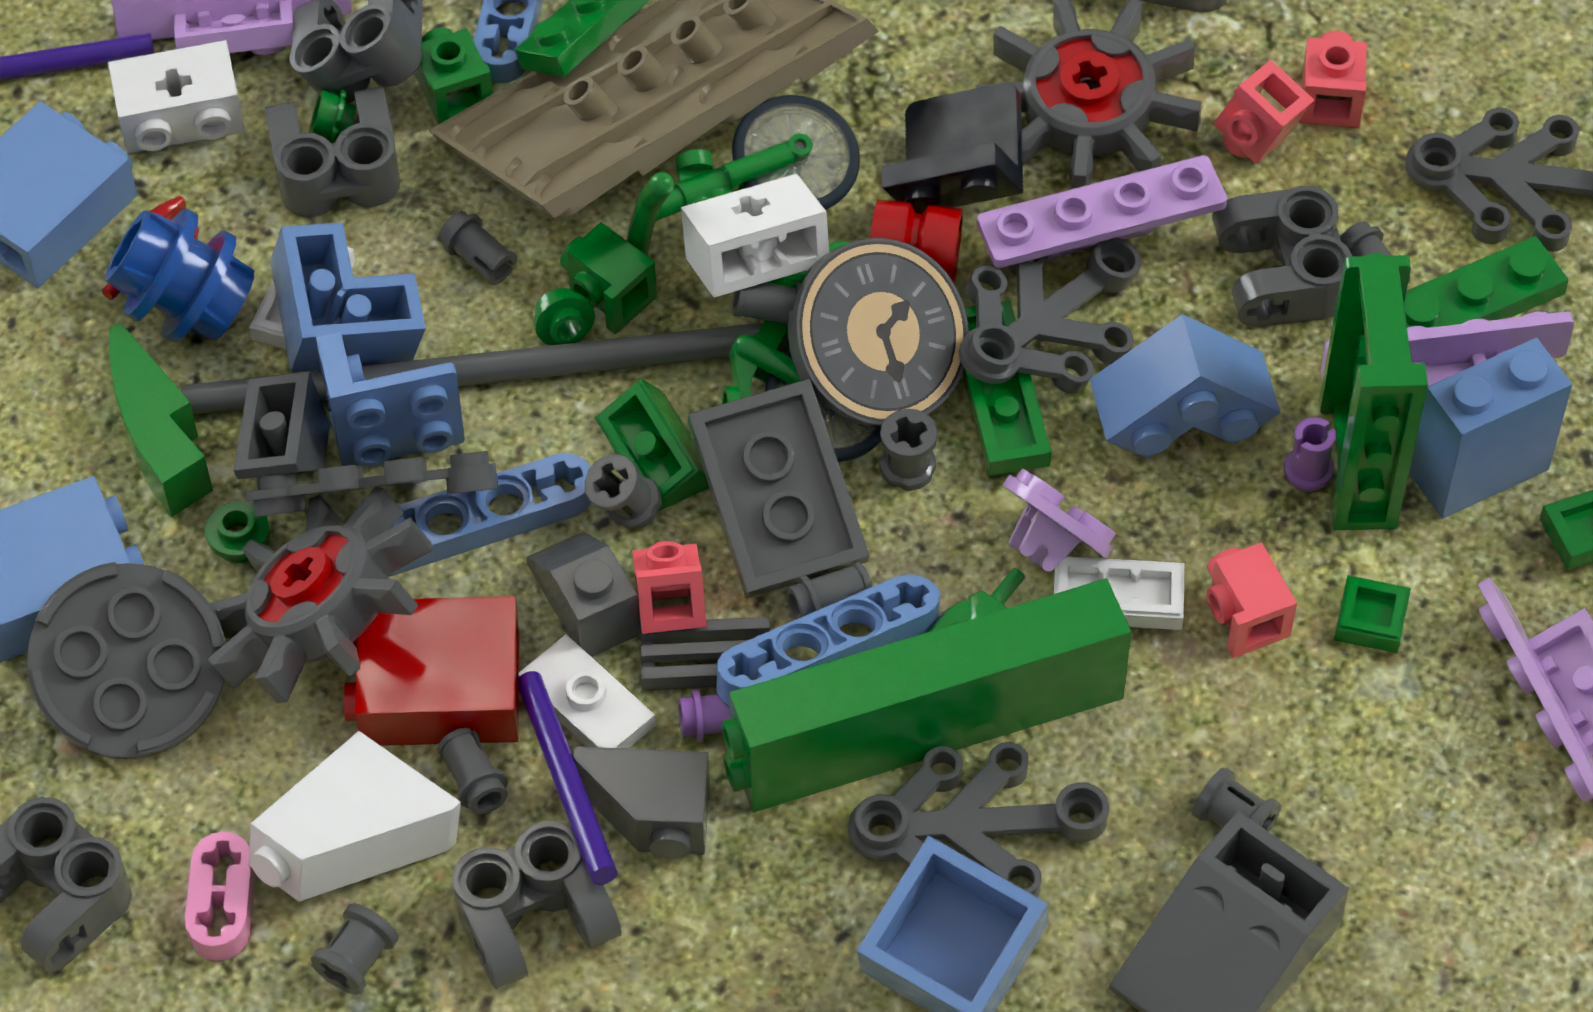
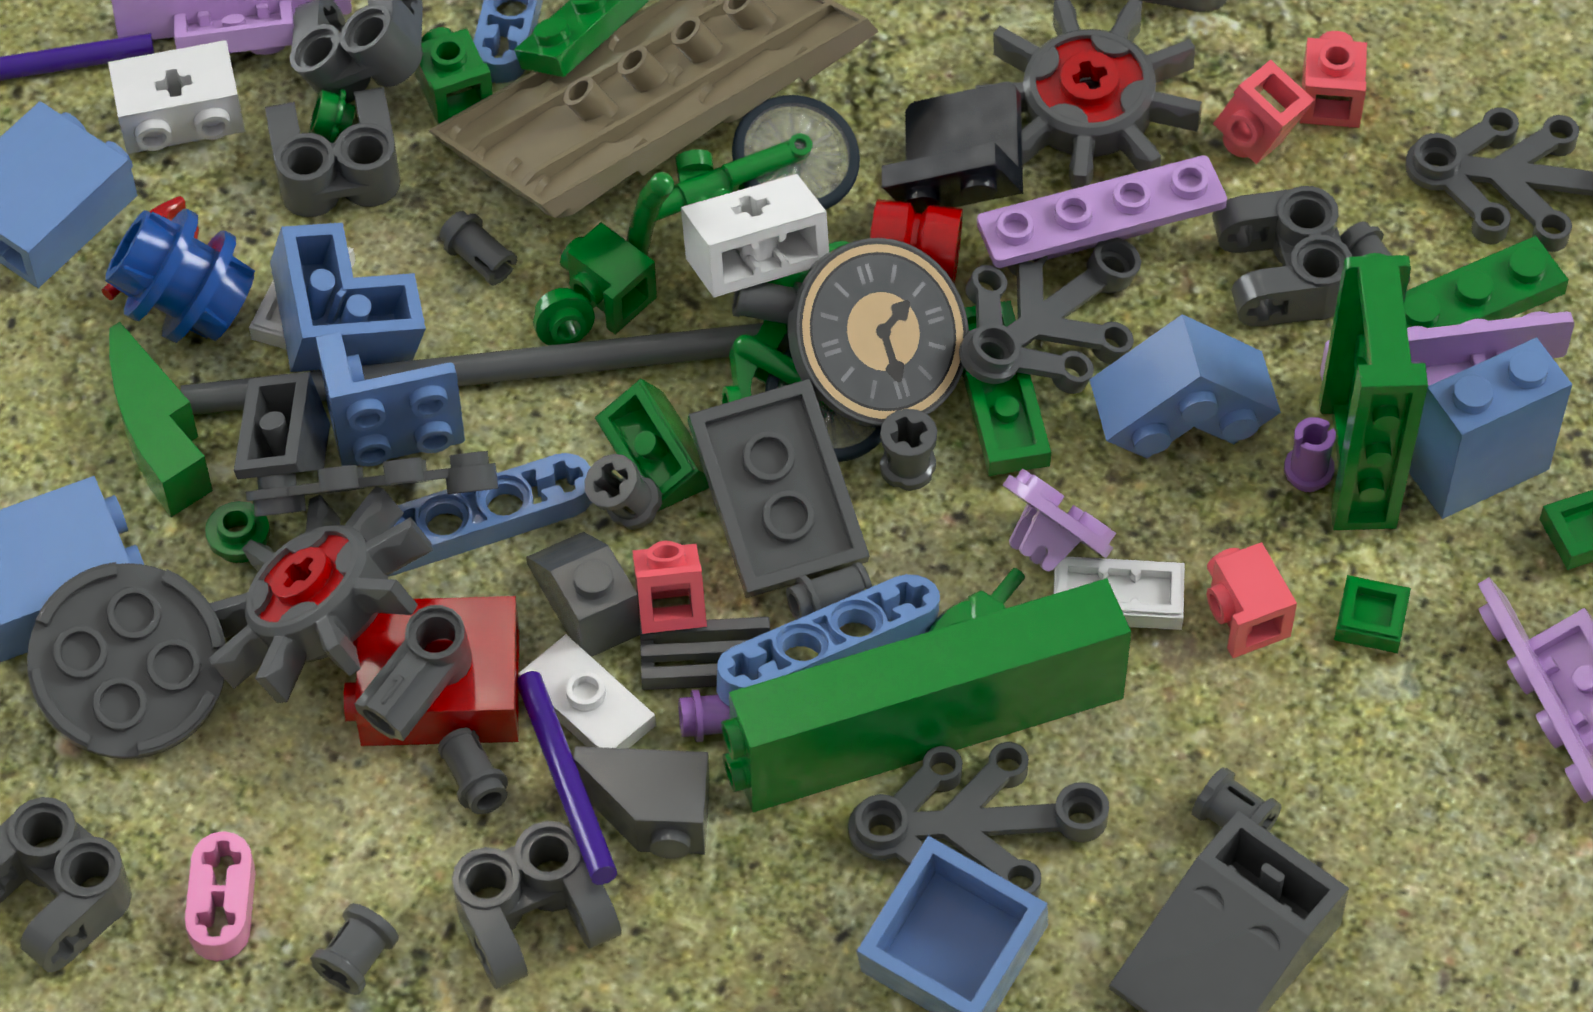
(351, 822): white slope -> none
(414, 676): none -> dark grey piece

